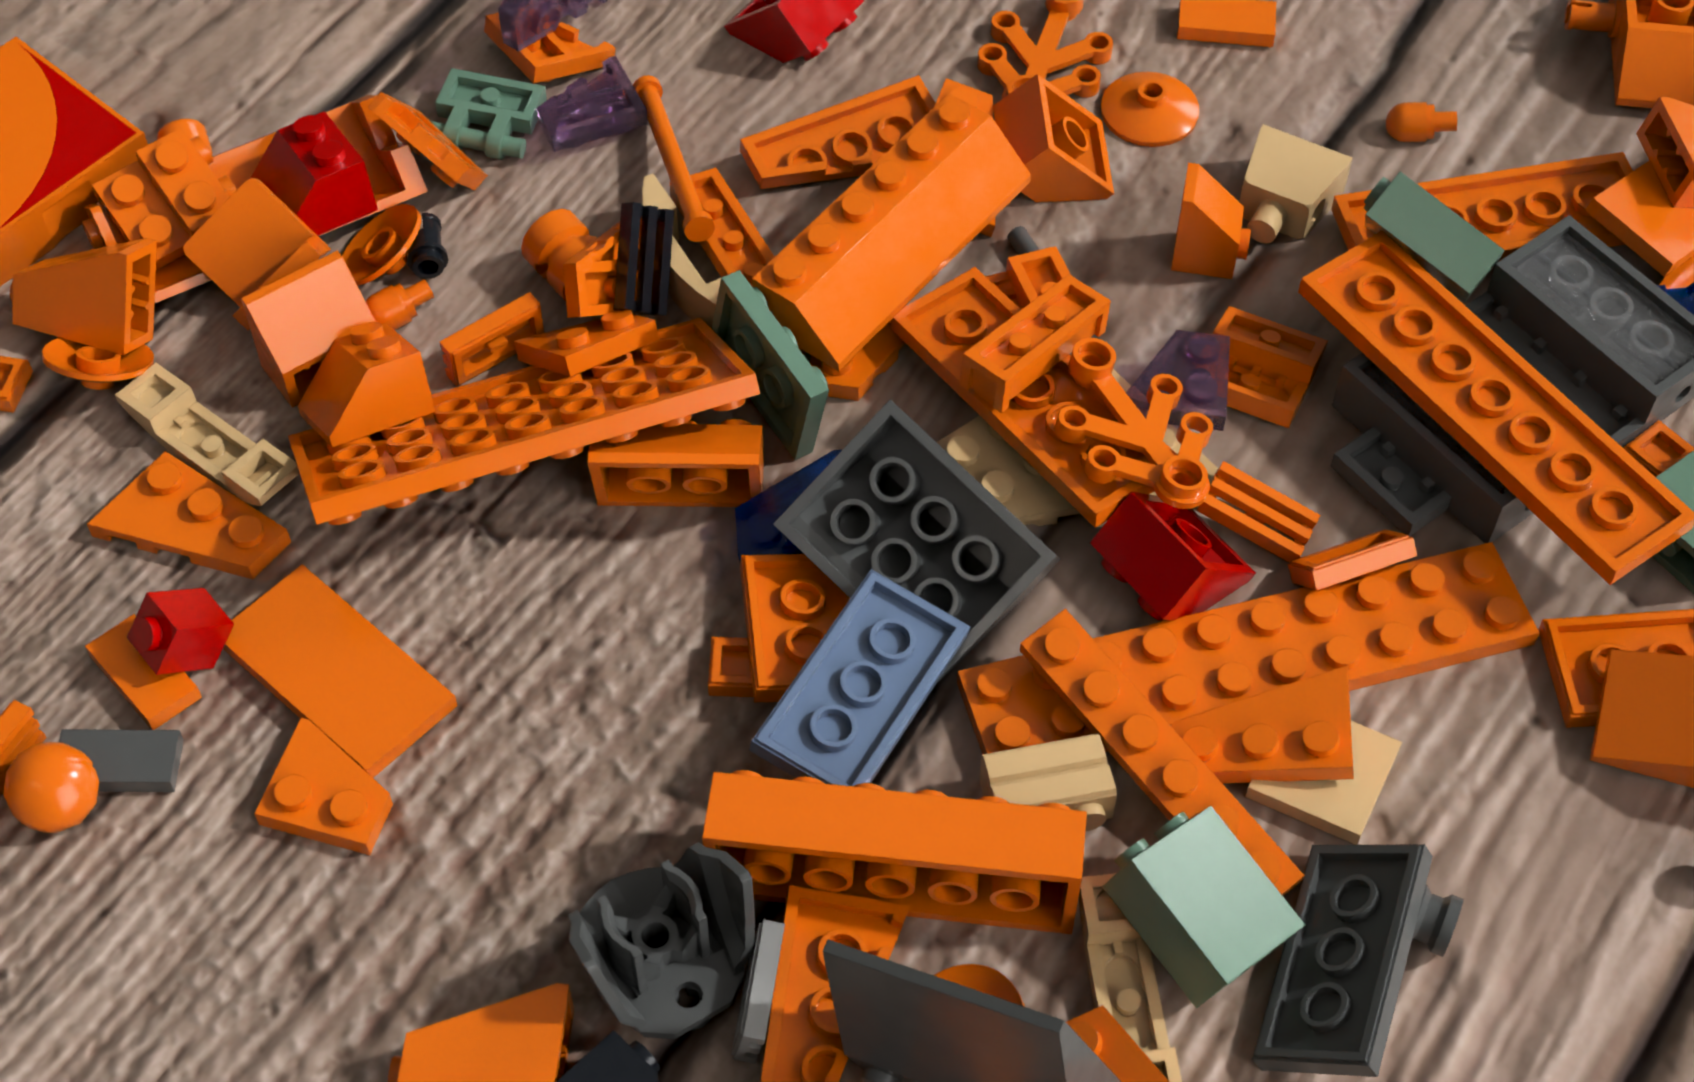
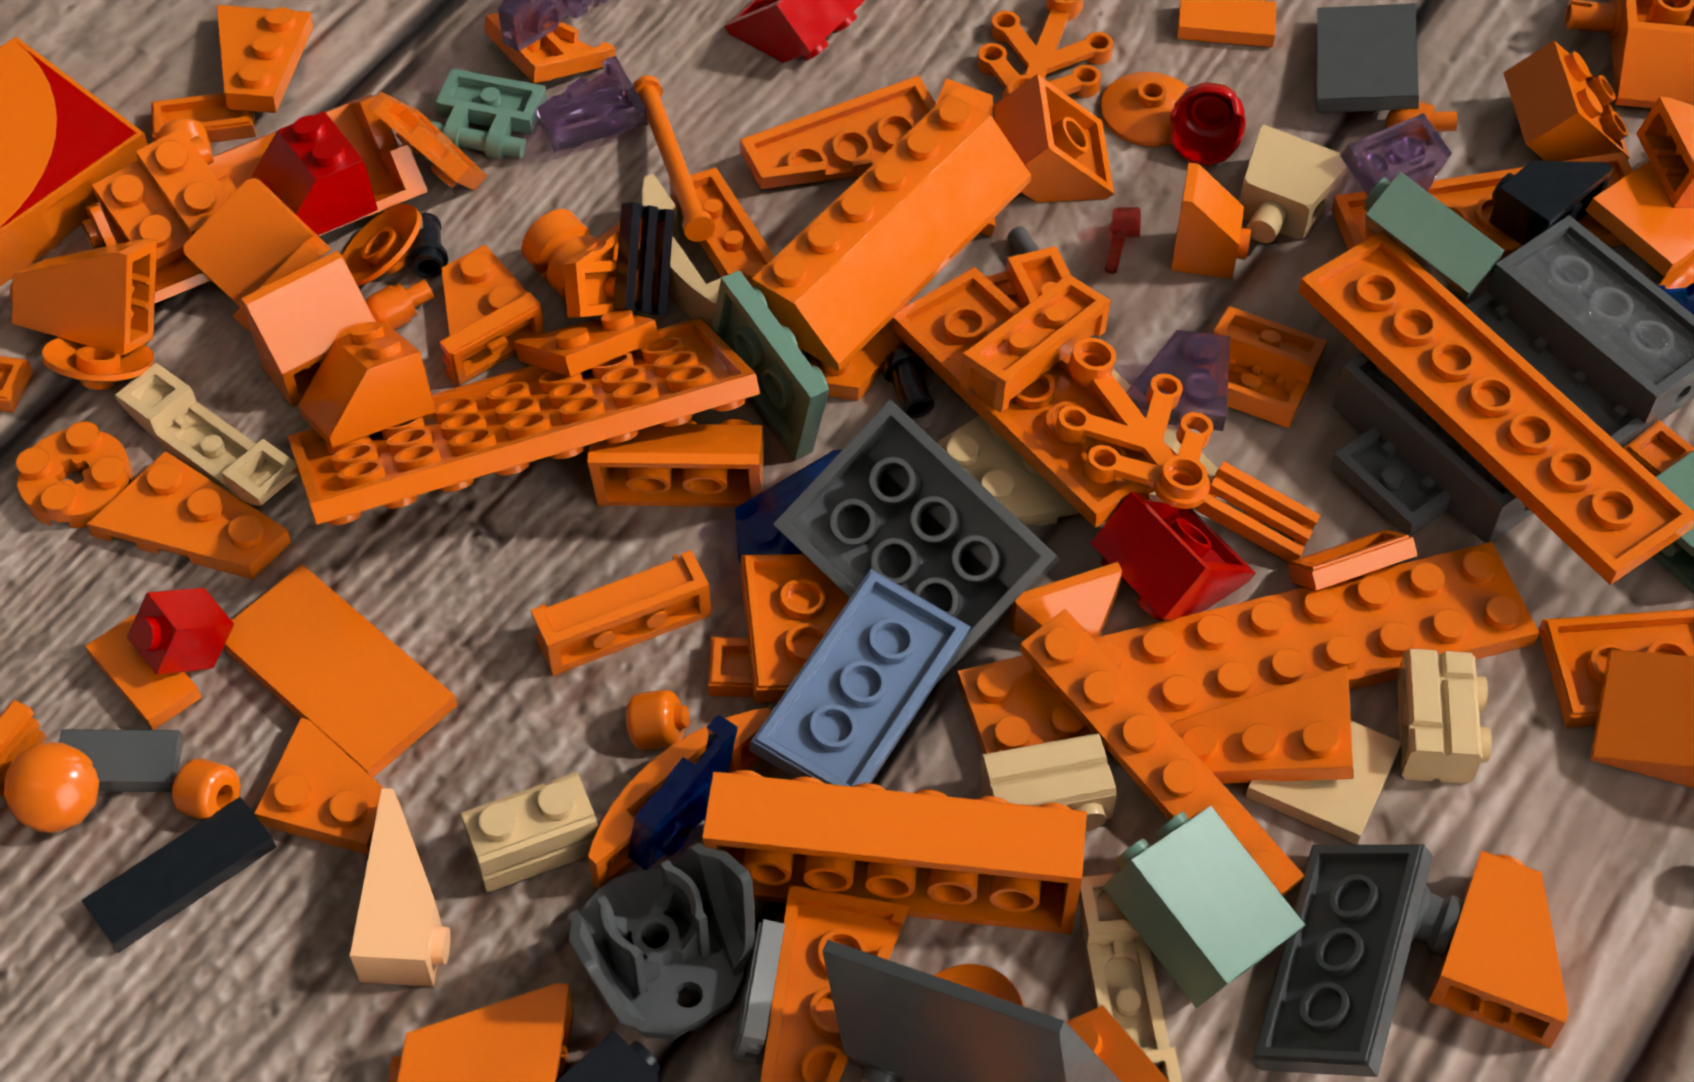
(71, 450): none -> orange plate
(179, 874): none -> black tile
(204, 788): none -> orange piece
(211, 111): none -> orange tile
(260, 54): none -> orange wing
(397, 921): none -> light nougat slope
(477, 287): none -> orange wing
(530, 831): none -> tan brick
(611, 842): none -> orange slope
(622, 613): none -> orange container
(656, 719): none -> orange piece
(682, 799): none -> clear blue wing
(904, 371): none -> black pin
(1085, 596): none -> orange slope
(1124, 224): none -> clear red hand
(1207, 123): none -> red hair
(1367, 58): none -> dark grey tile
(1405, 147): none -> clear purple wing
(1441, 716): none -> tan brick
(1504, 954): none -> orange slope
(1545, 195): none -> black slope
(1564, 107): none -> orange slope

